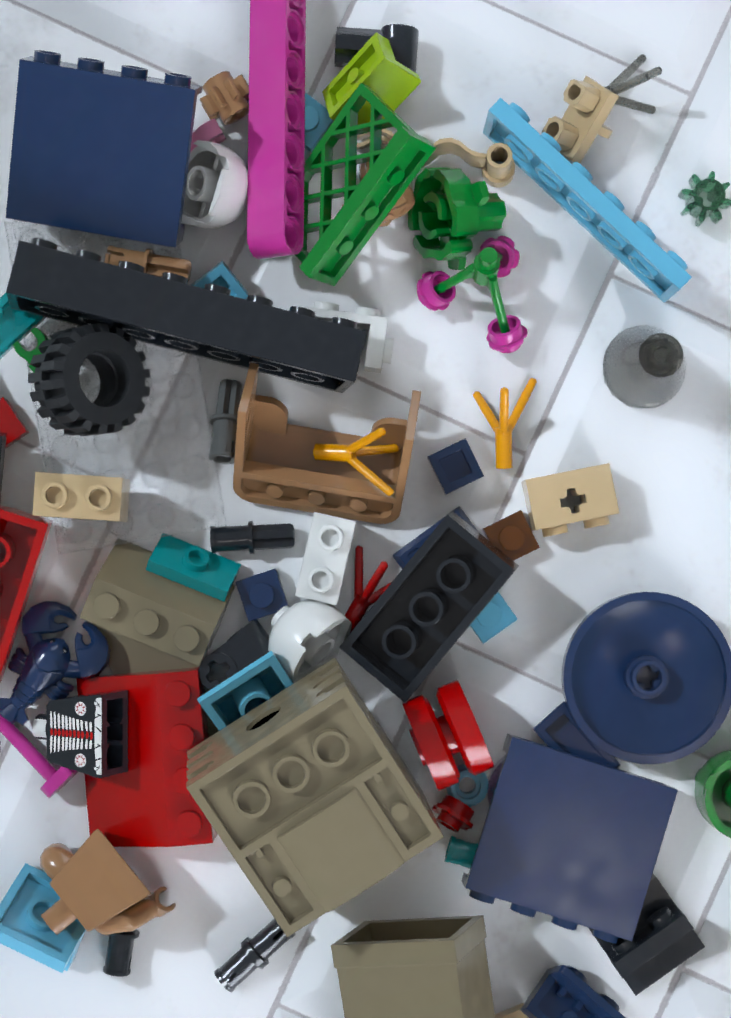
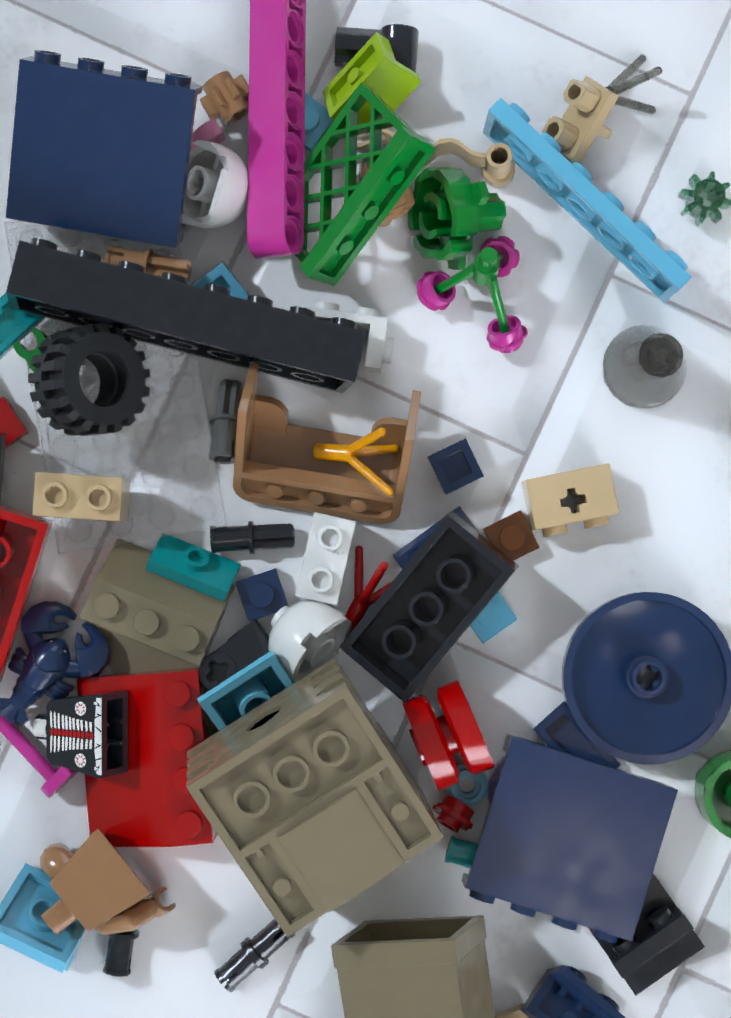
(506, 424): light orange plant -> none

